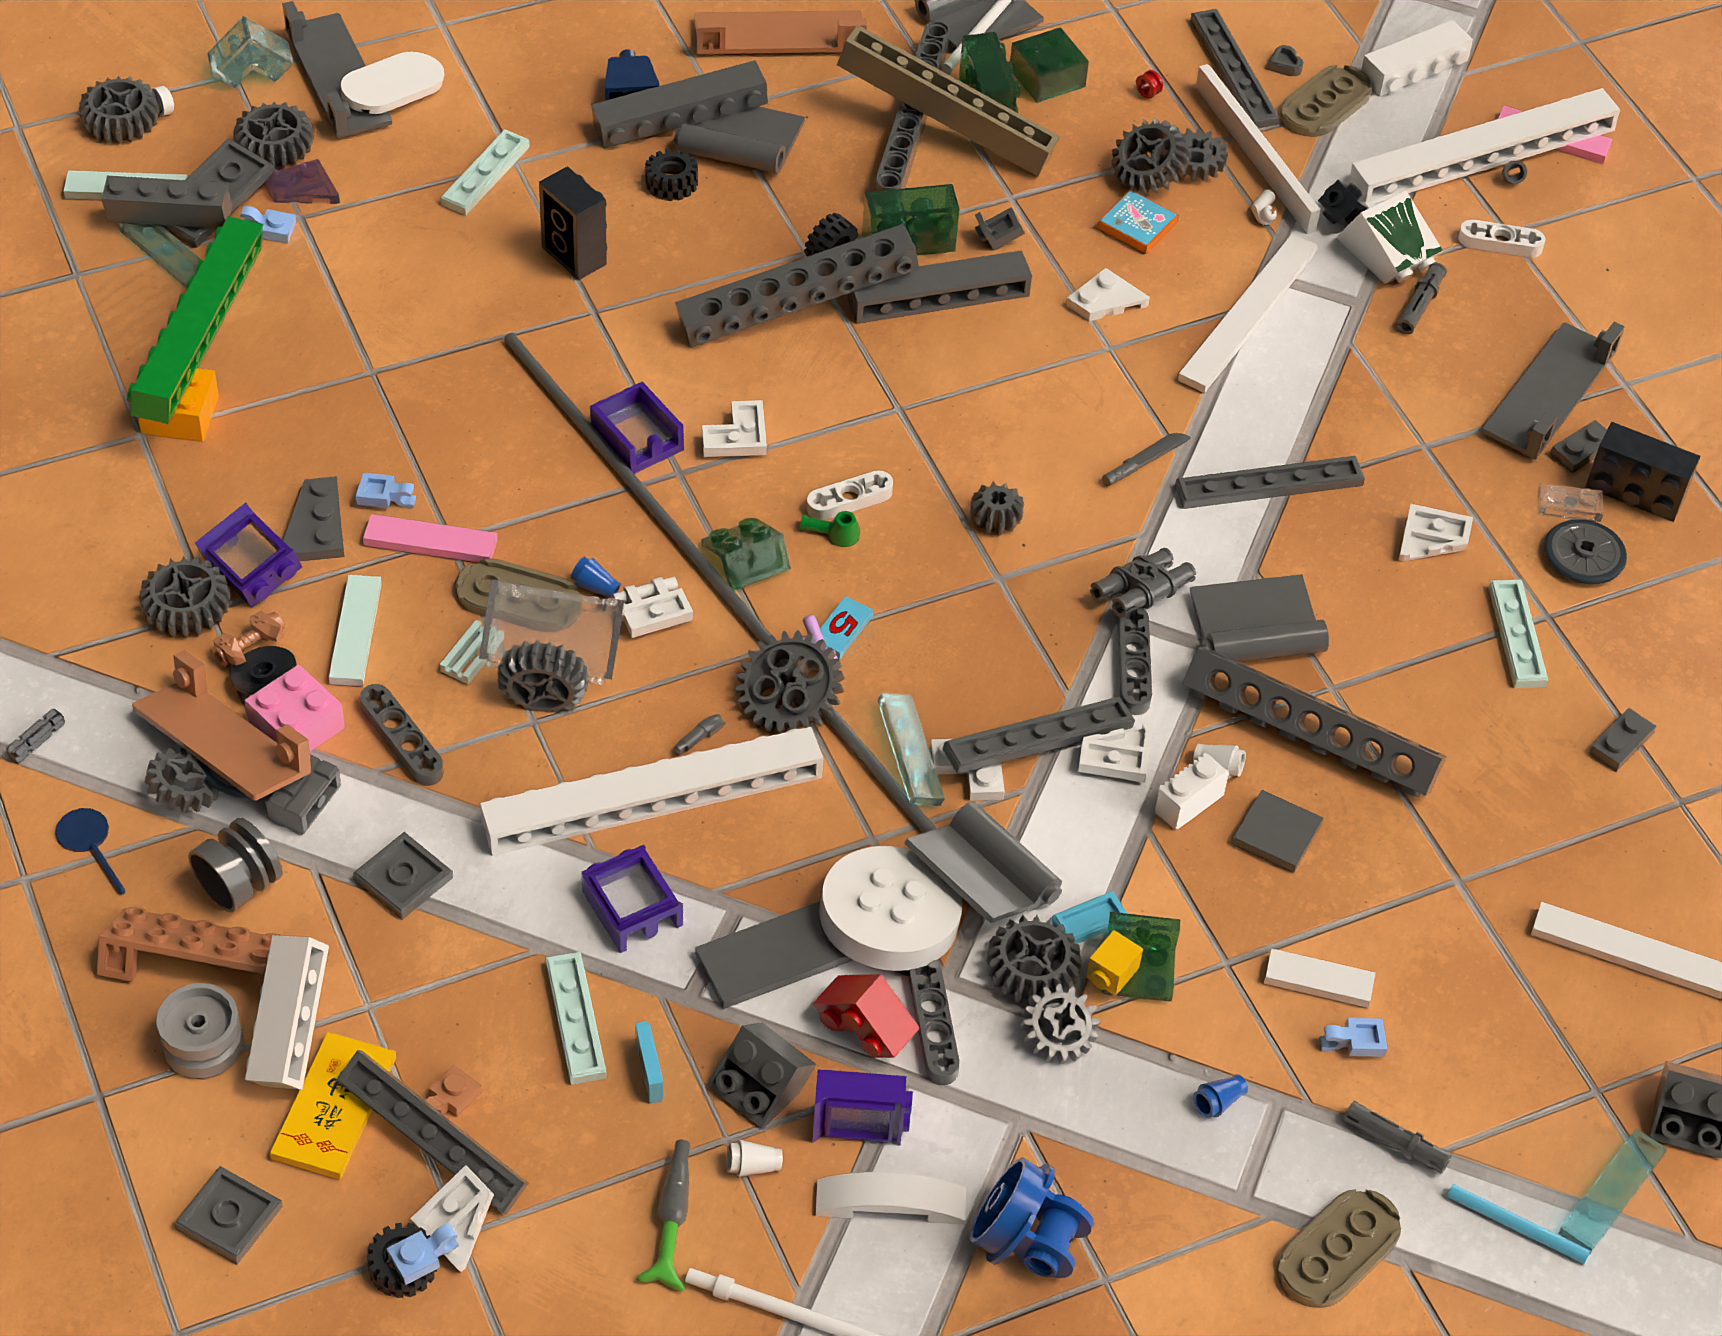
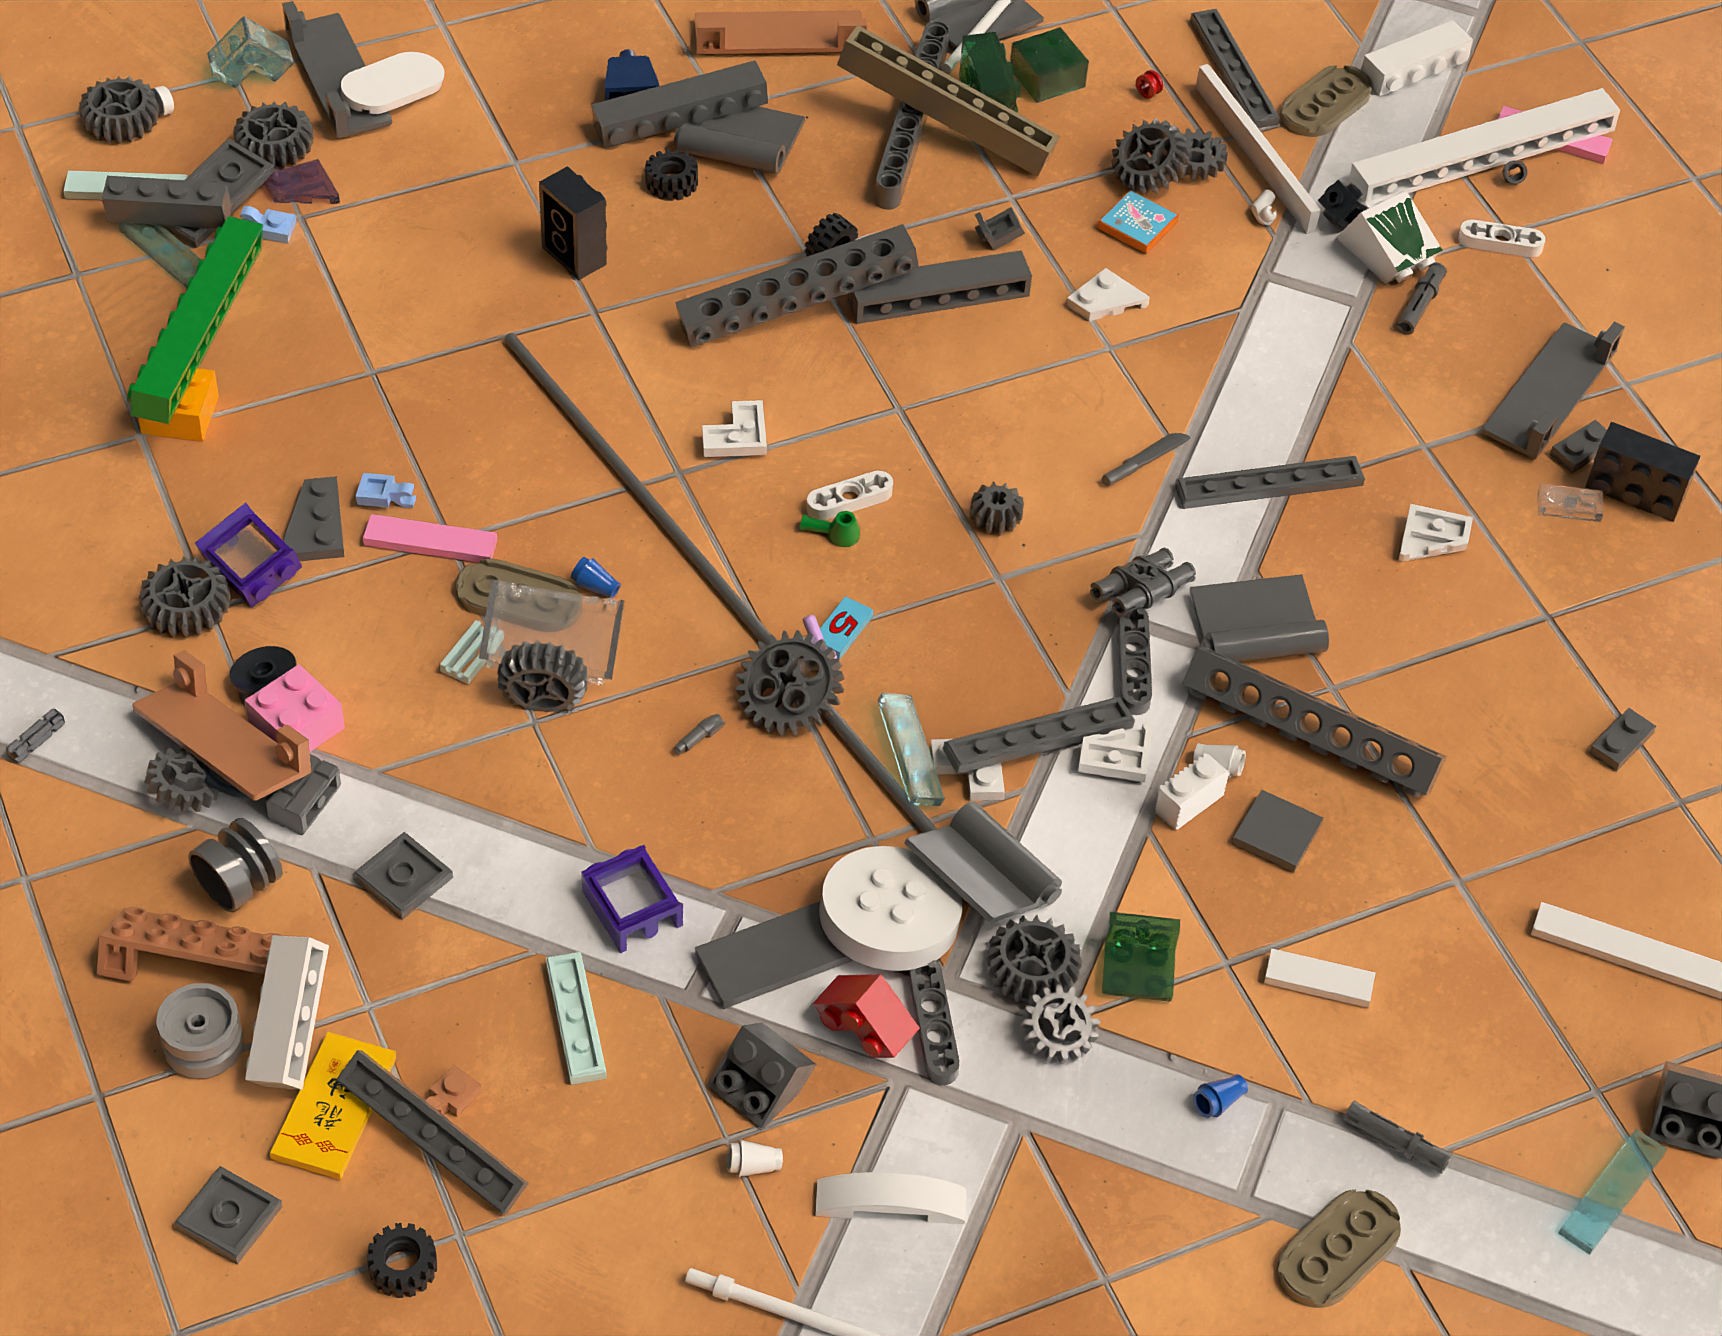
(85, 831): dark blue piece -> none
(229, 649): nougat piece -> none
(355, 630): light aqua tile -> none
(405, 732): dark grey beam -> none
(419, 1255): light blue plate -> none
(463, 1205): white wing -> none
(484, 172): light aqua tile -> none
(638, 427): dark purple window -> none
(649, 1062): medium azure tile -> none
(651, 790): white brick -> none
(655, 612): white plate -> none
(672, 1214): piece -> none
(749, 551): clear green bracket -> none
(861, 1106): dark purple window -> none
(926, 212): clear green brick -> none
(1012, 1208): blue piece -> none
(1088, 918): medium azure tile -> none
(1114, 963): yellow brick -> none
(1247, 313): white tile -> none
(1286, 61): dark grey tile -> none
(1360, 1035): light blue plate -> none
(1518, 634): light aqua tile -> none
(1518, 1223): medium azure bar -> none
(1585, 551): dark grey wheel -> none

